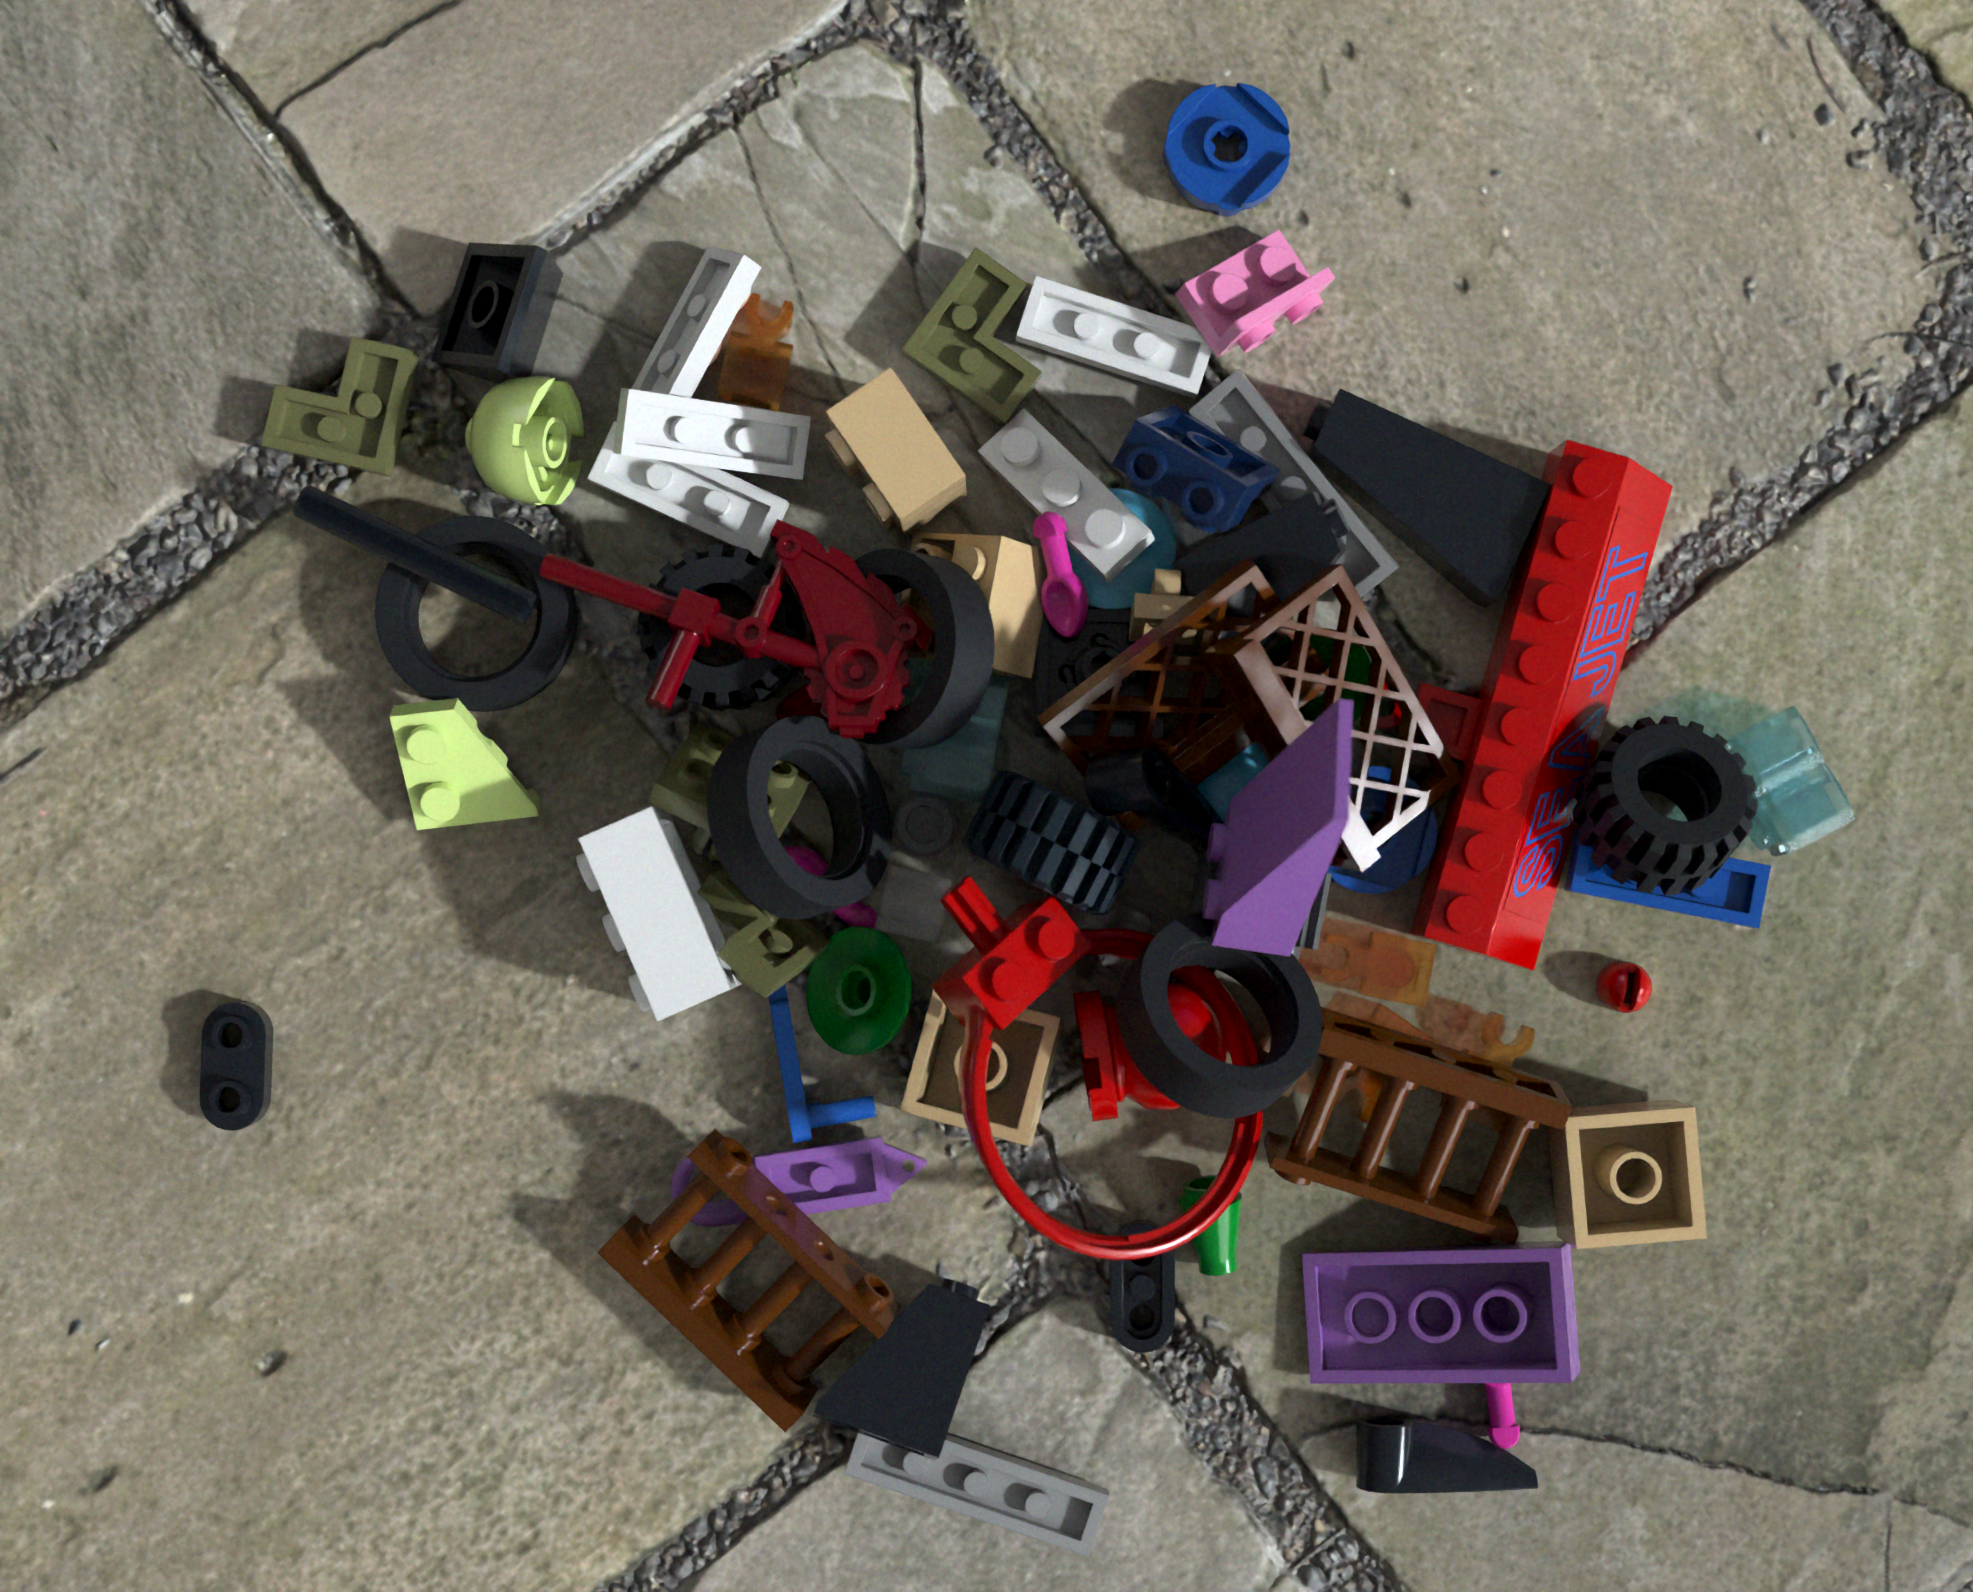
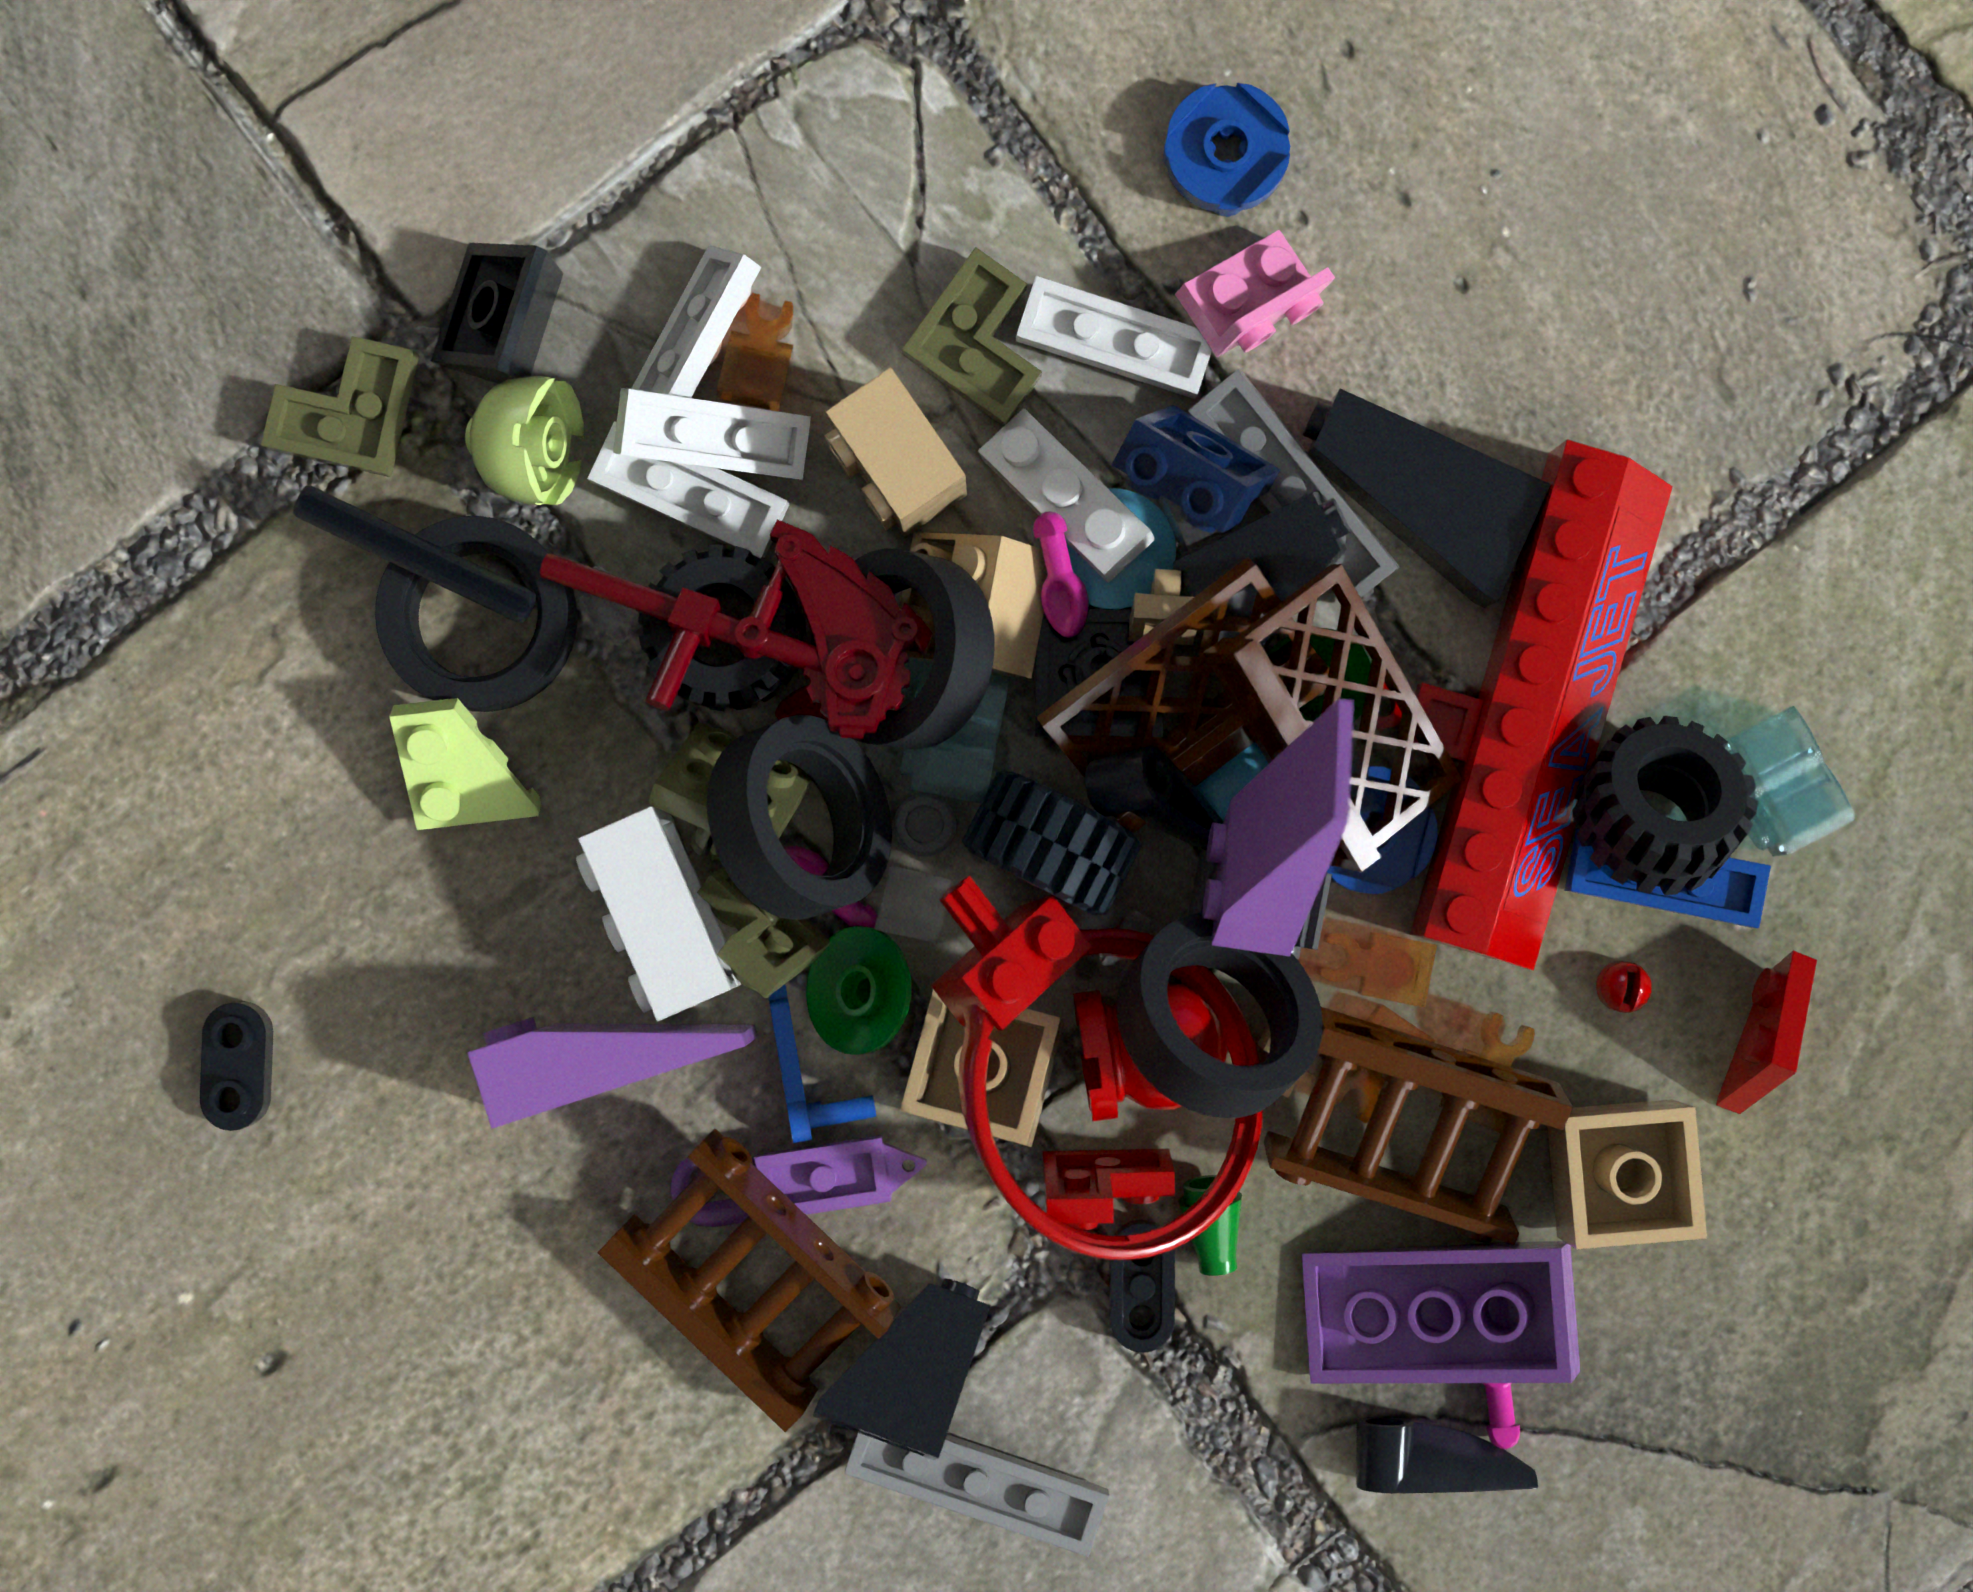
(551, 1066): none -> medium lavender slope
(1084, 1182): none -> red plate
(1772, 1033): none -> red wing

